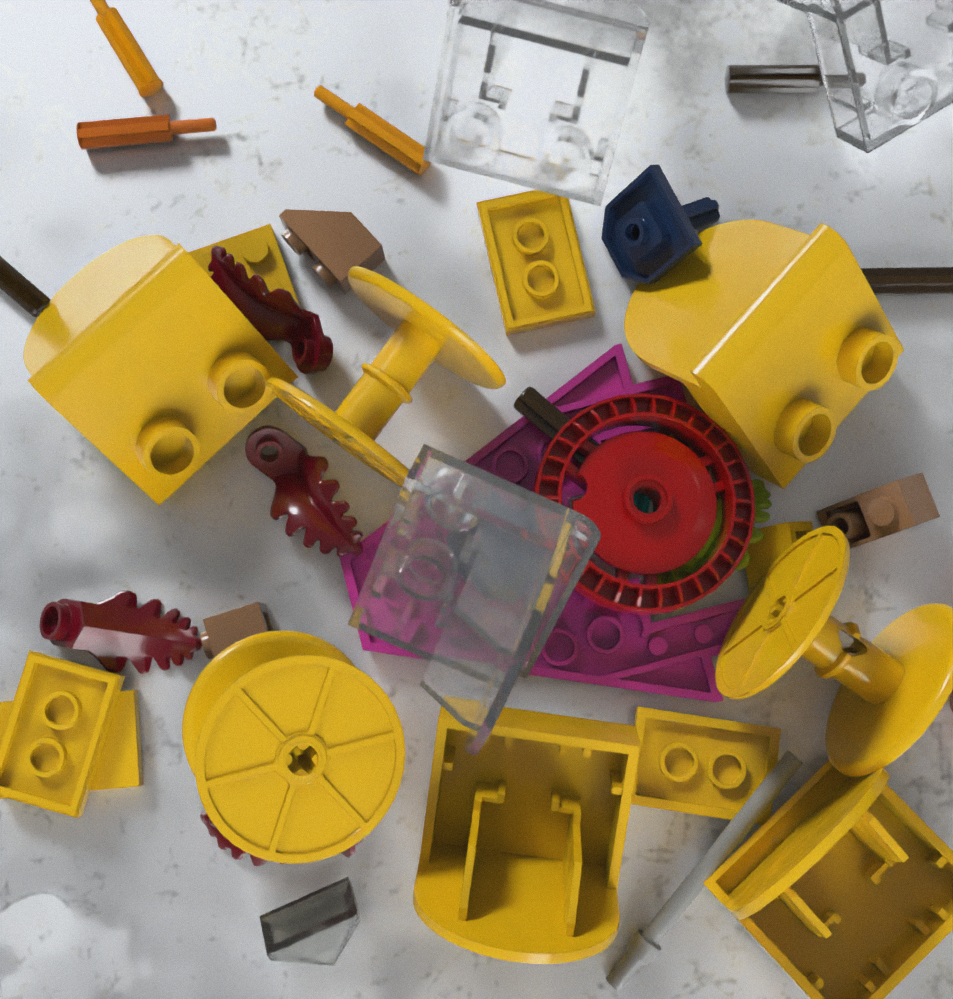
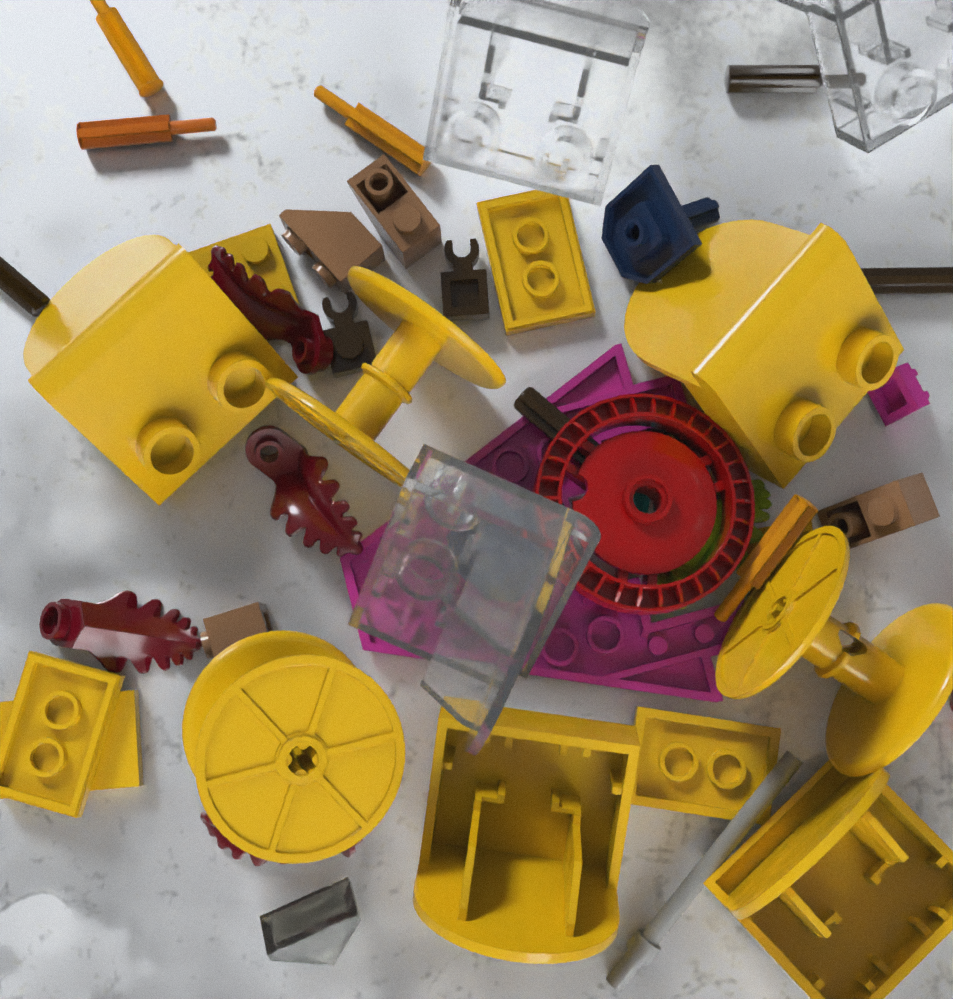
(350, 340): none -> dark brown plate
(396, 211): none -> medium nougat slope
(464, 288): none -> dark brown plate
(769, 552): none -> light orange axle
(899, 395): none -> dark pink tile

